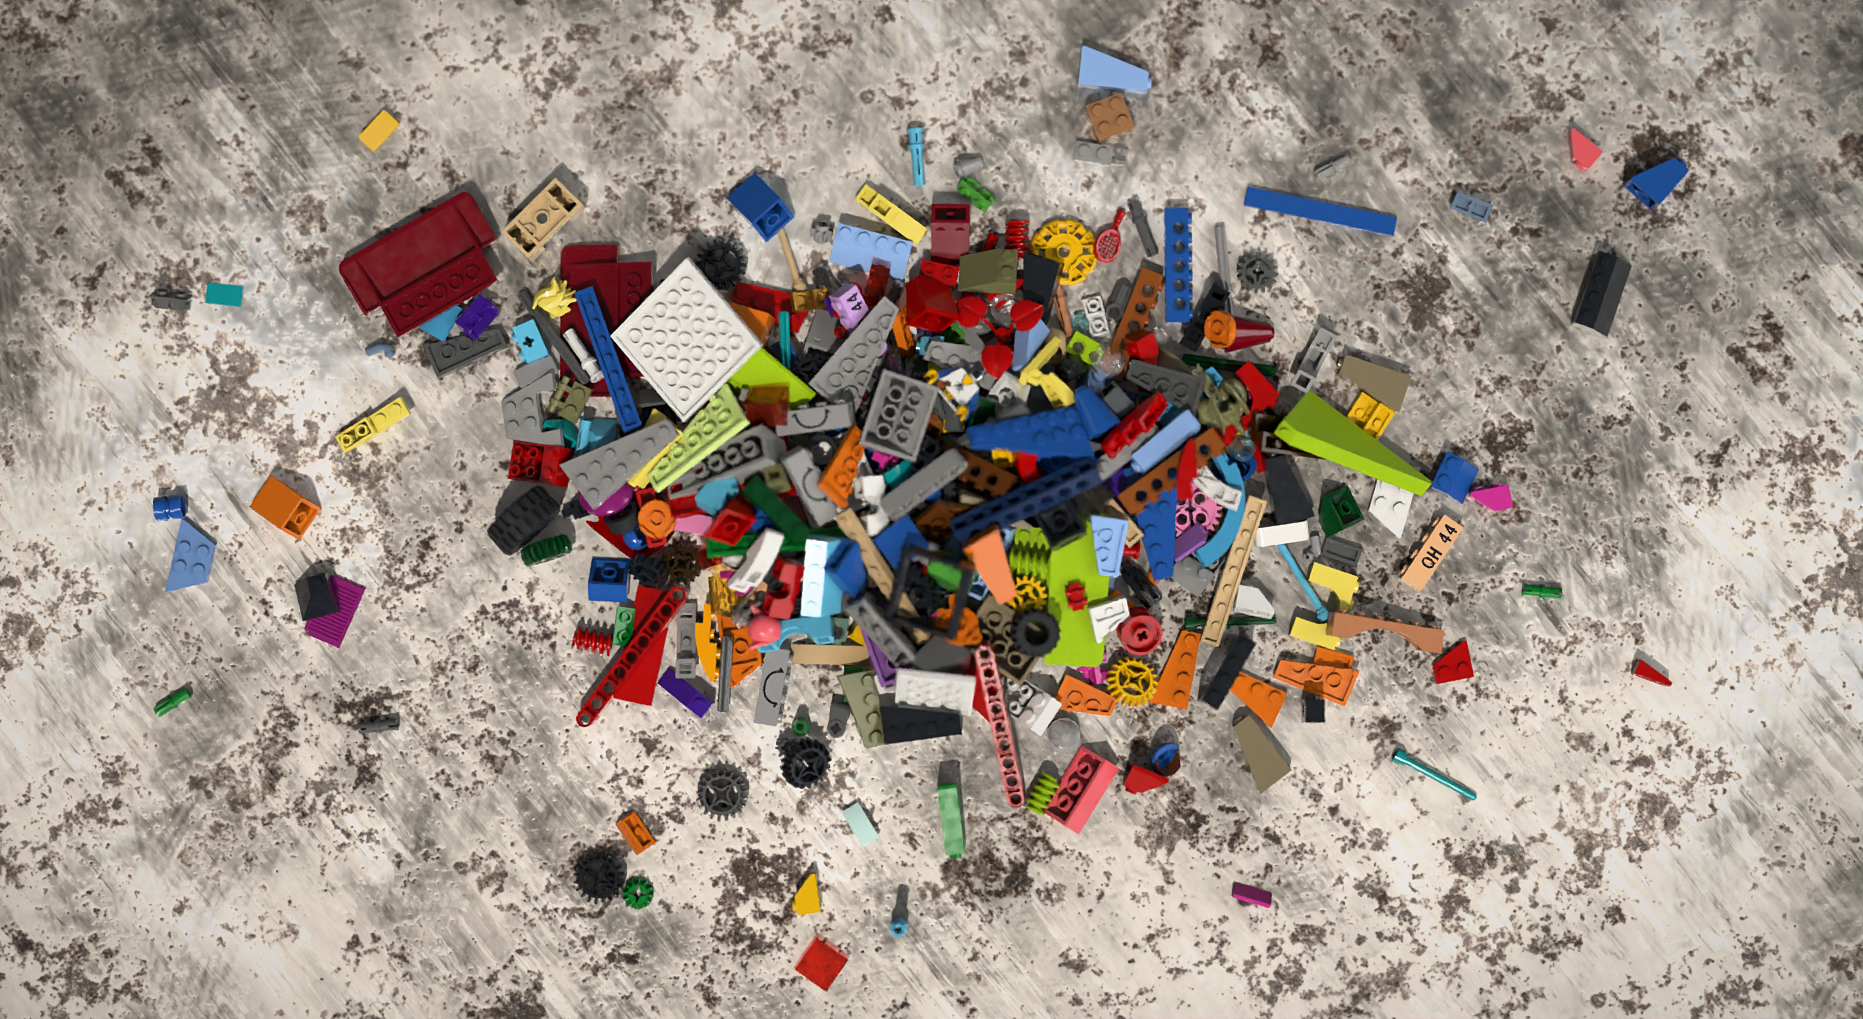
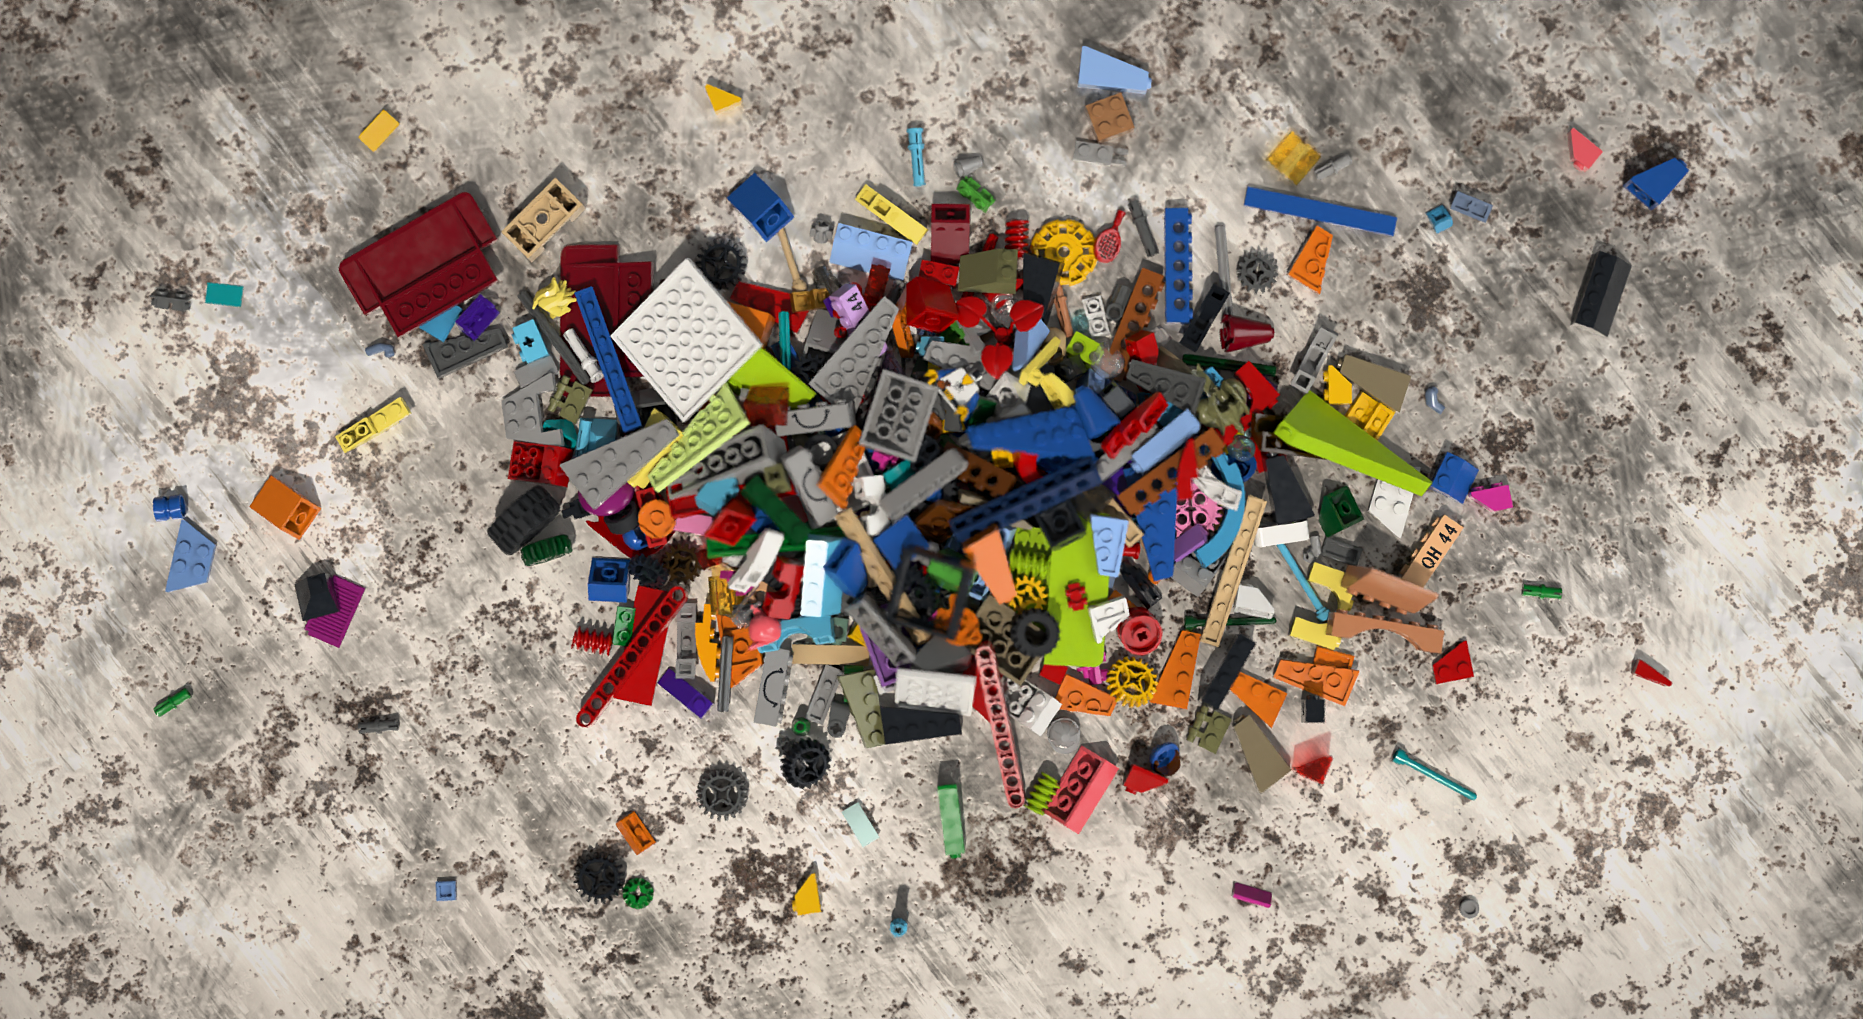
(445, 890): none -> medium blue tile
(722, 100): none -> yellow slope
(821, 964): clear red tile -> none
(823, 695): none -> light grey plate
(1053, 673): none -> red panel
(1214, 731): none -> olive plate
(1220, 329): orange tile -> none
(1293, 158): none -> clear yellow slope
(1311, 261): none -> orange wing
(1315, 770): none -> clear red slope
(1338, 388): none -> yellow slope
(1386, 589): none -> nougat slope
(1431, 400): none -> sand blue arm
(1440, 219): none -> dark azure slope
(1469, 908): none -> light grey tile

